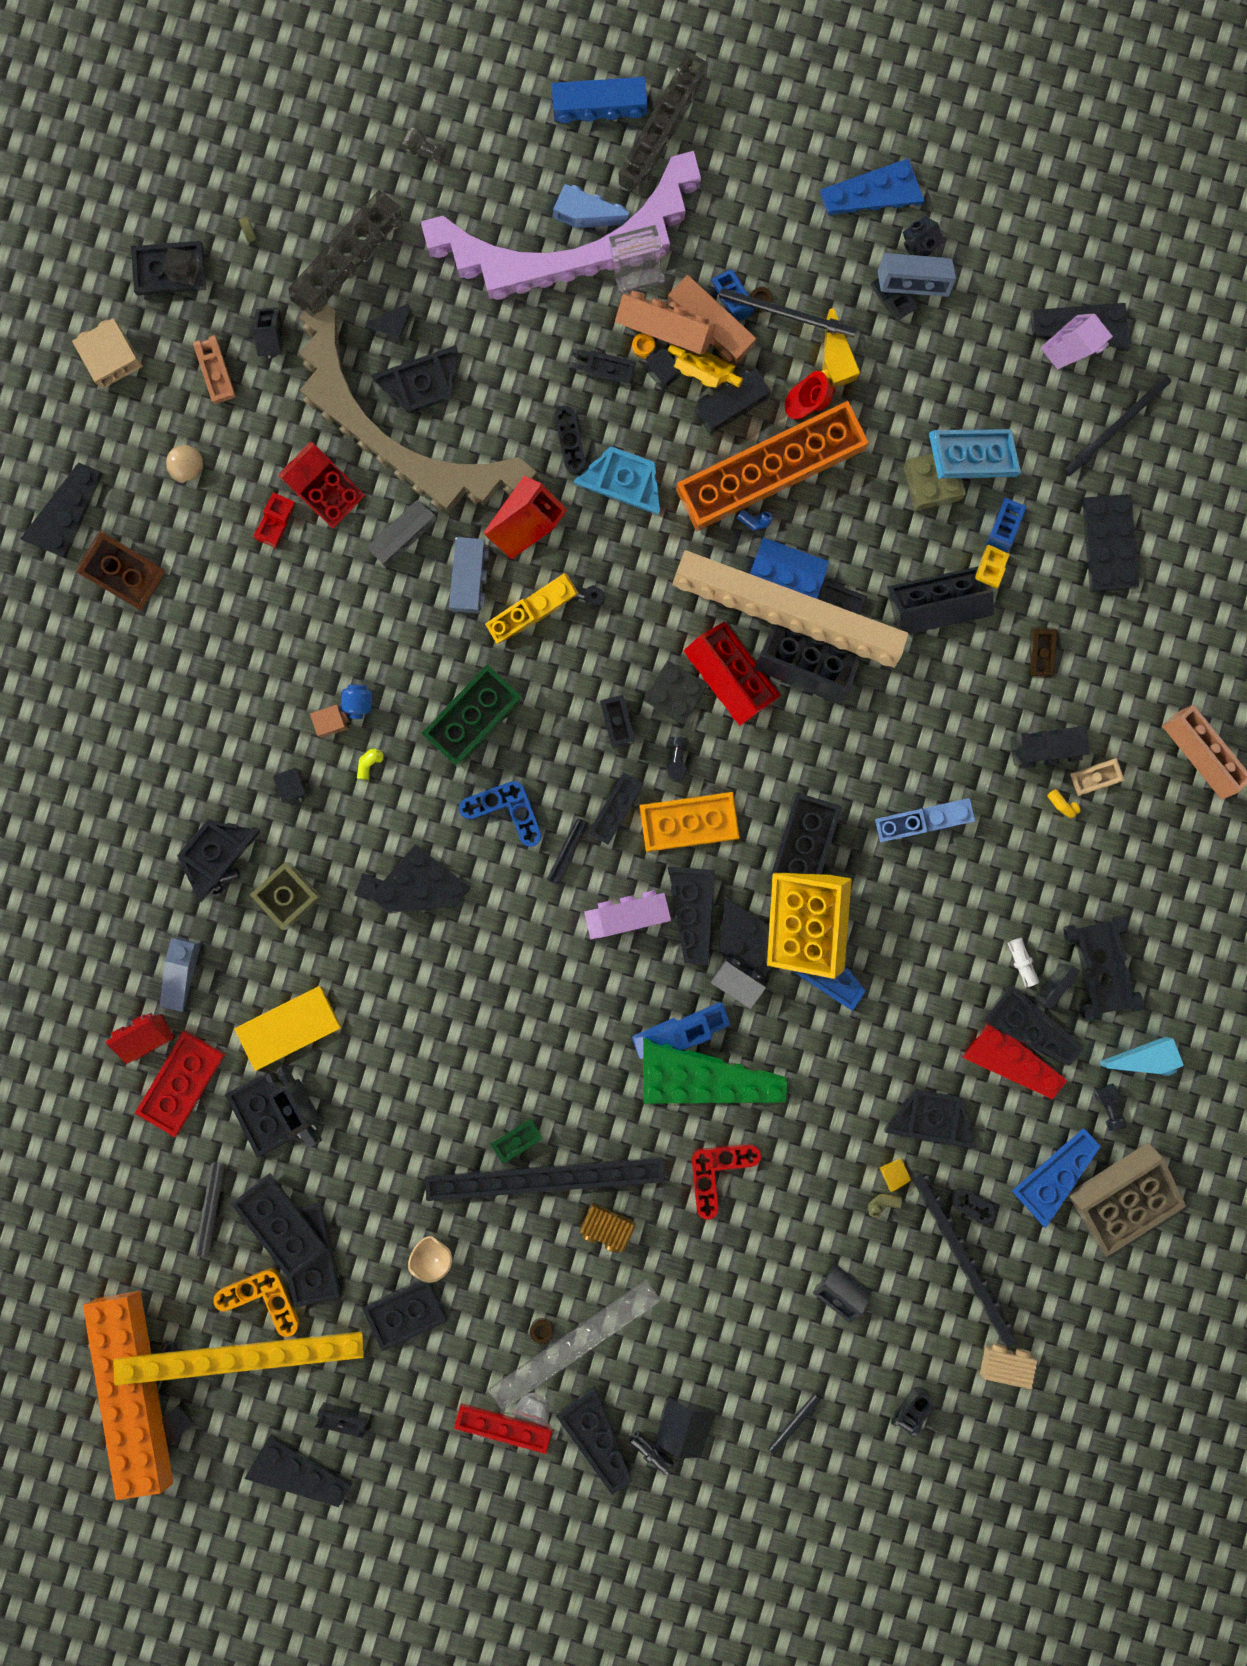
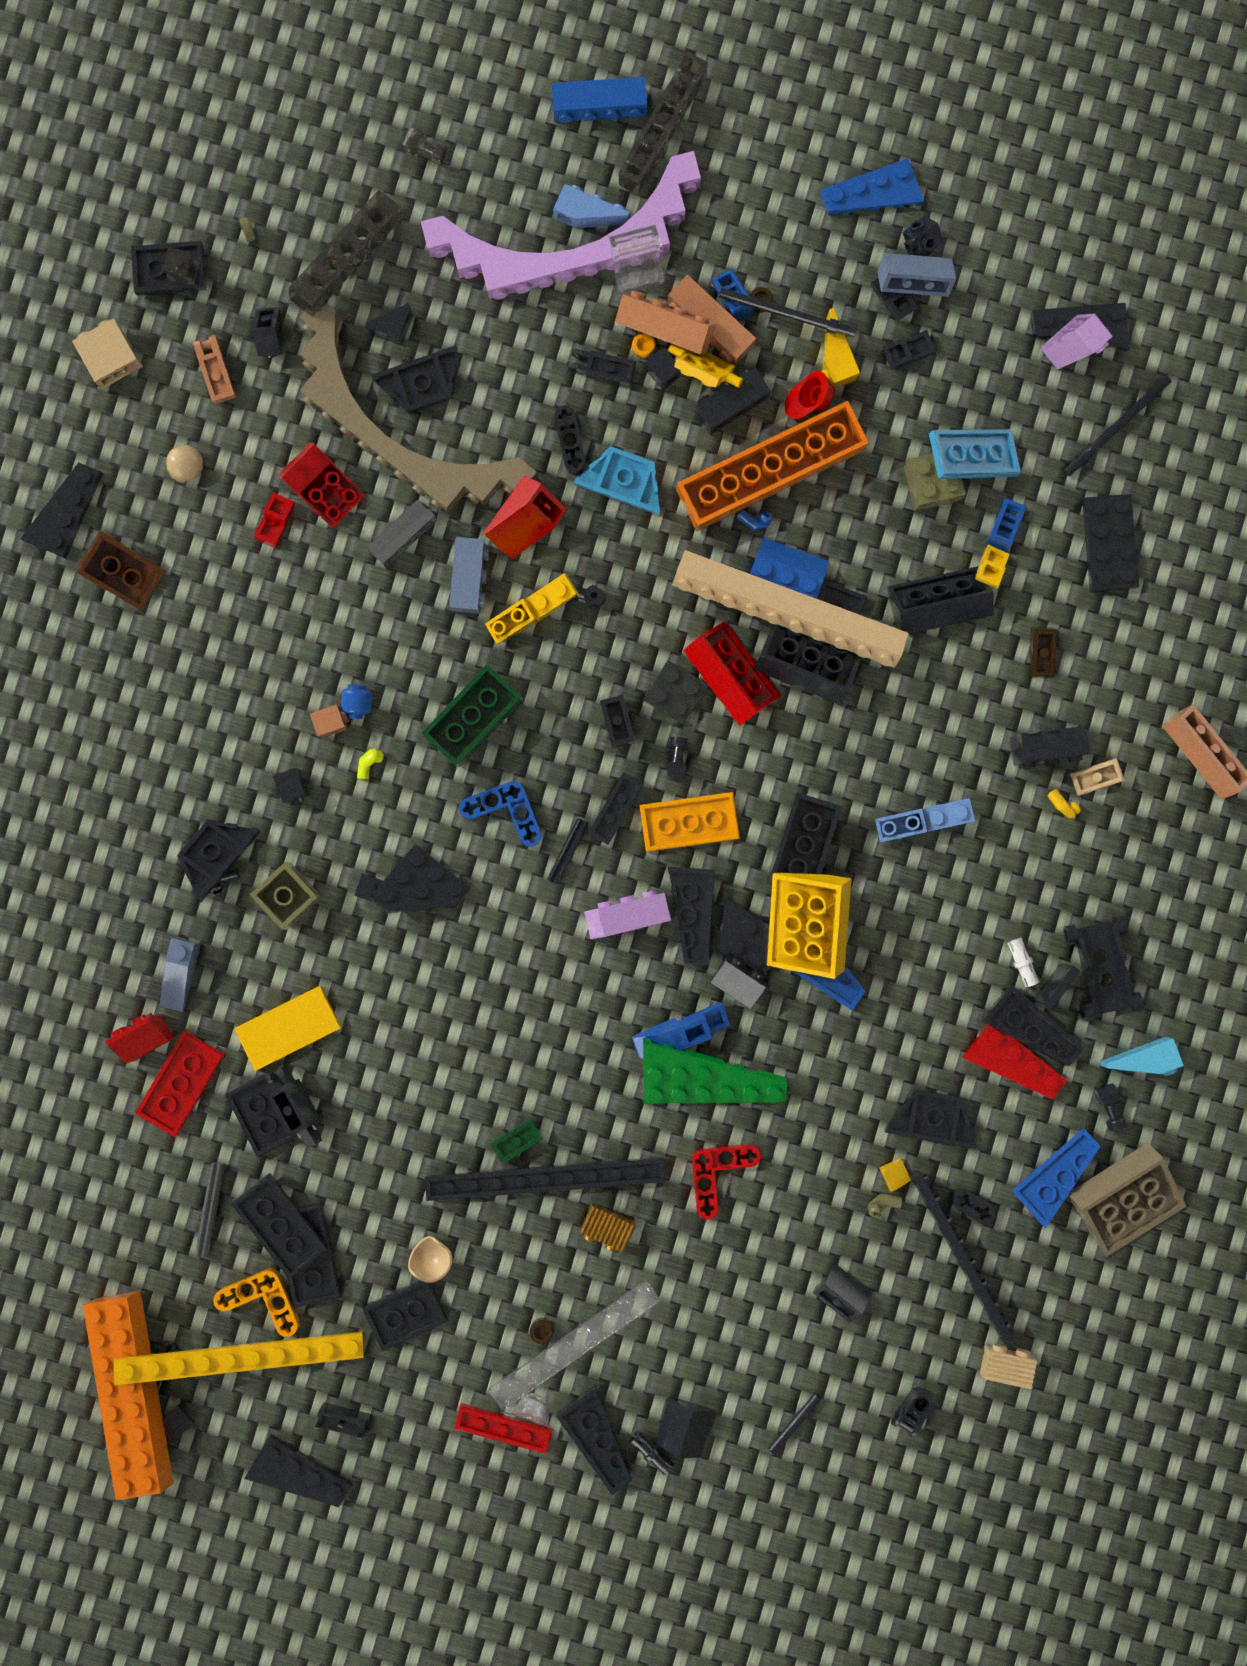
(909, 350): none -> black slope

